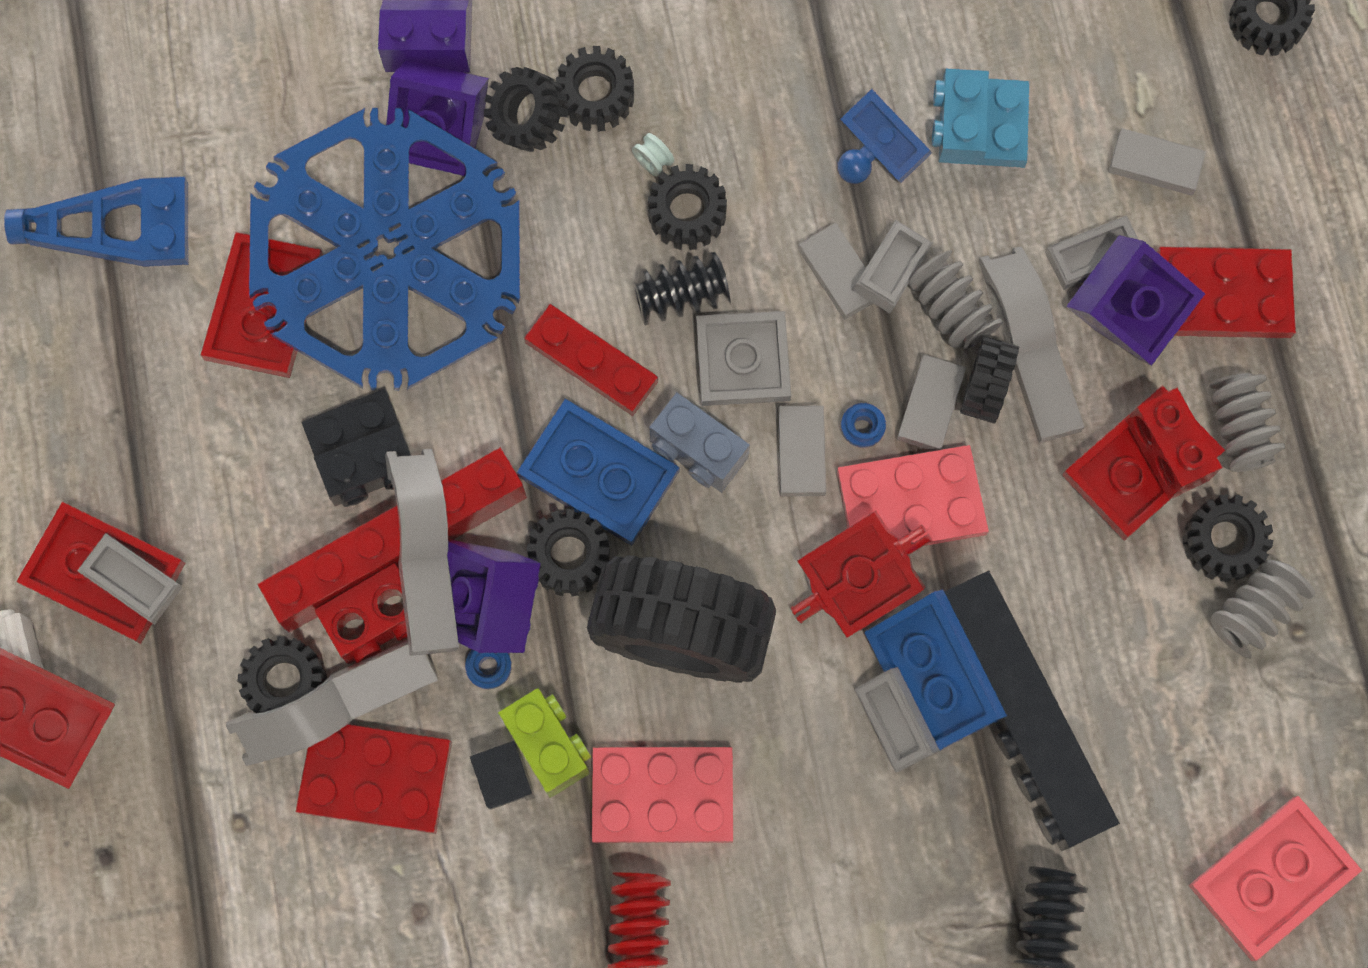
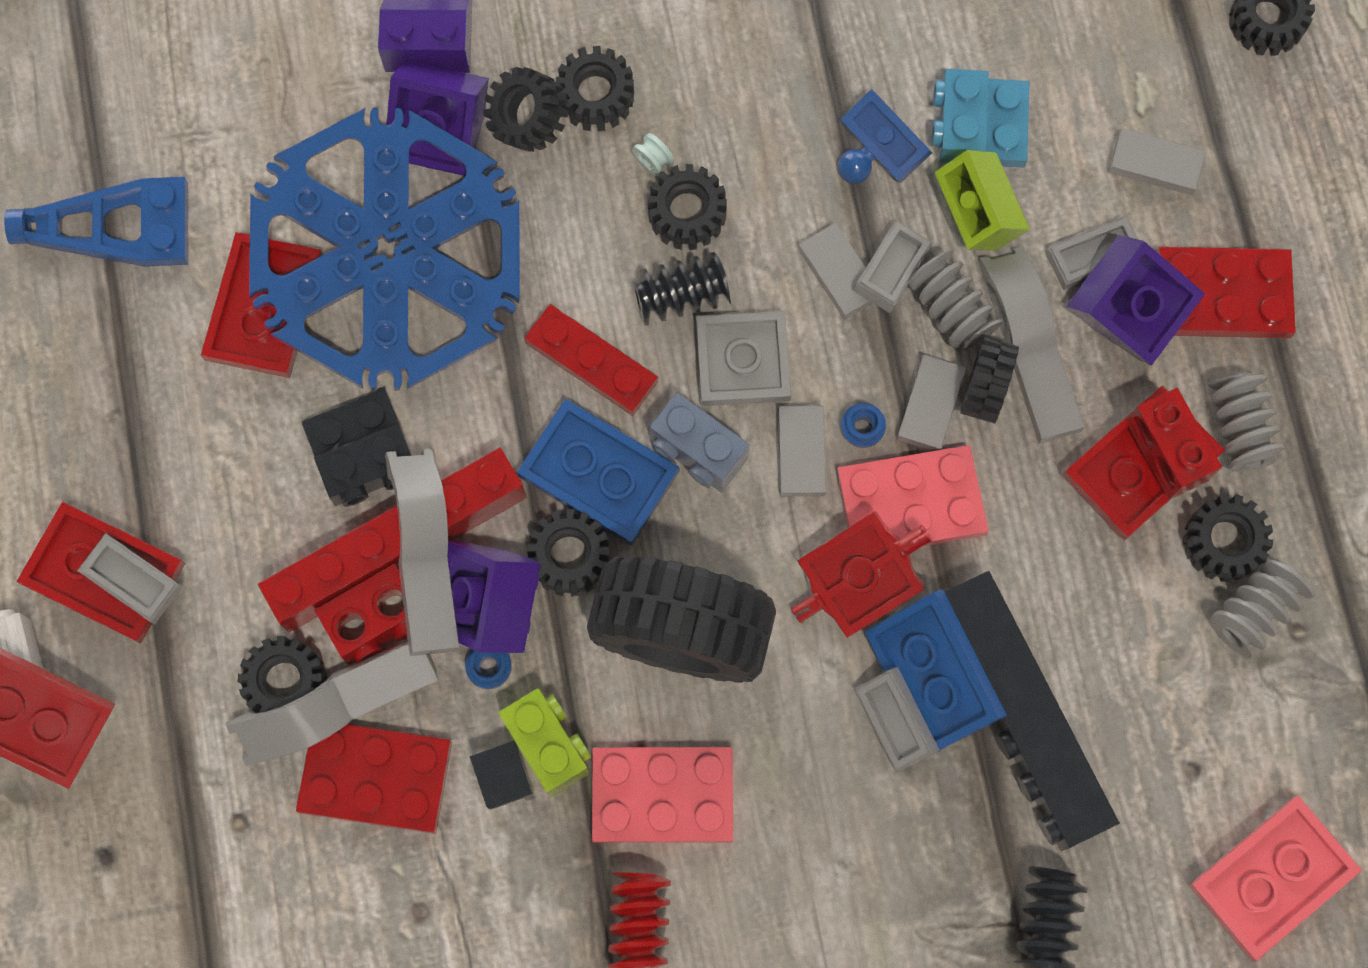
(982, 200): none -> lime brick

